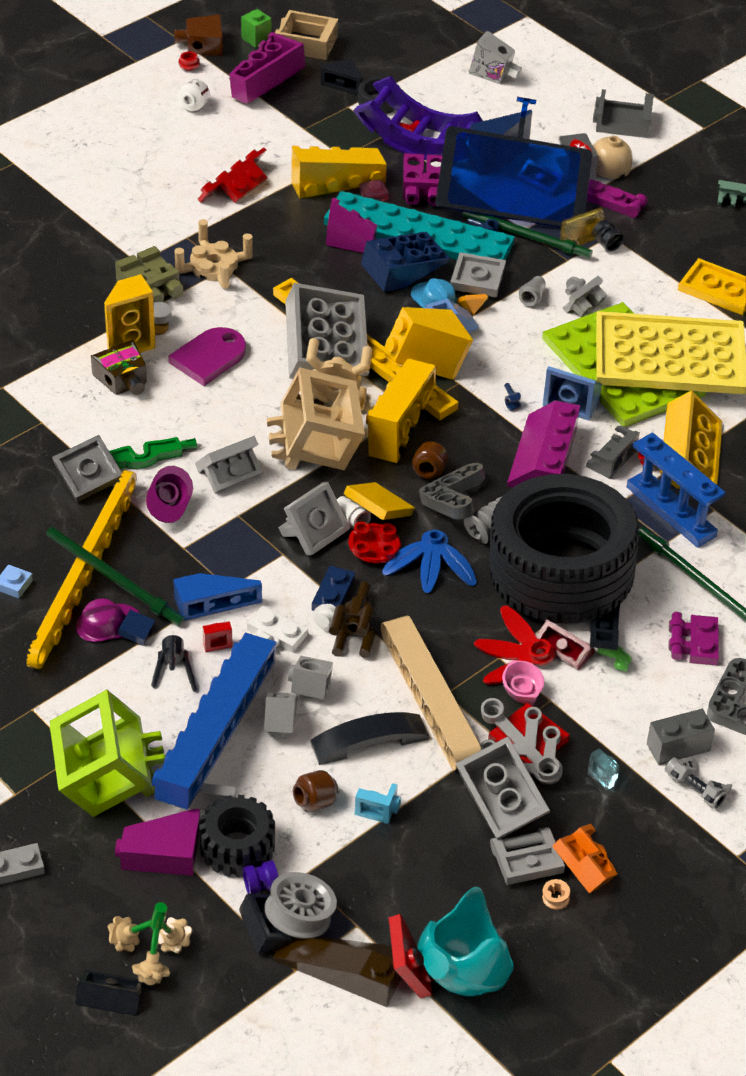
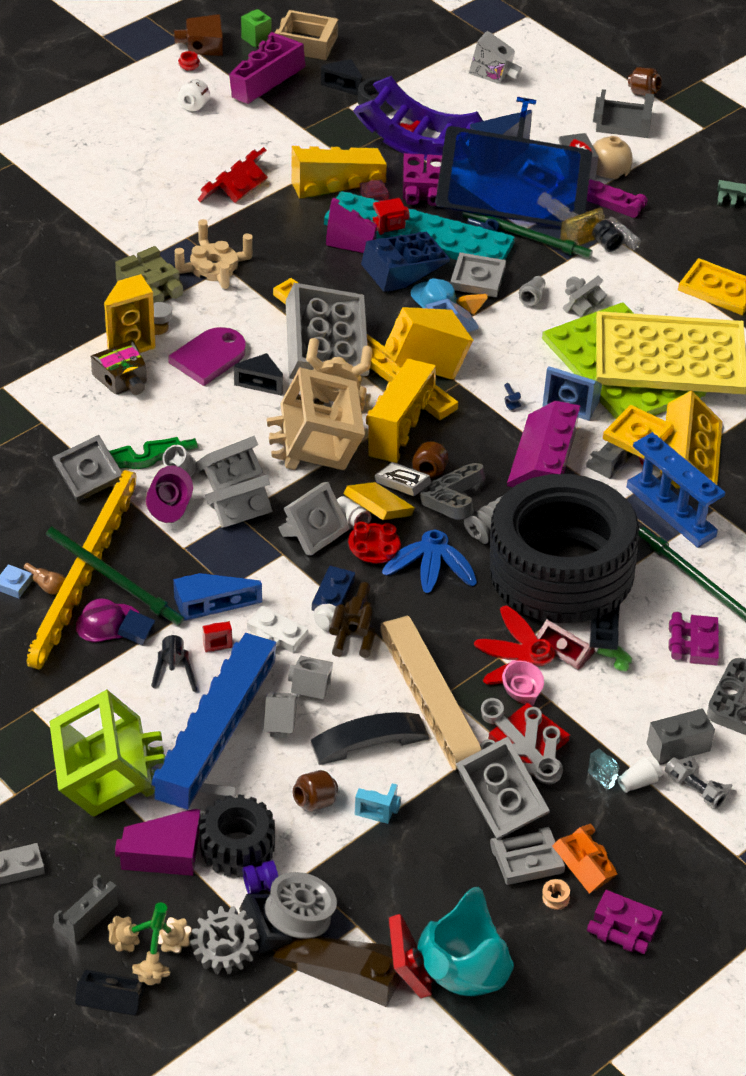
(48, 581): none -> medium nougat piece
(87, 911): none -> dark grey hinge
(179, 457): none -> light grey wheel
(223, 951): none -> light grey gear
(241, 501): none -> light grey bracket
(259, 374): none -> black slope
(391, 215): none -> red window
(403, 479): none -> tile
(555, 207): none -> clear axle
(628, 916): none -> magenta plate
(630, 239): none -> clear axle
(634, 425): none -> yellow tile
(642, 773): none -> white cone
(644, 81): none -> reddish brown head

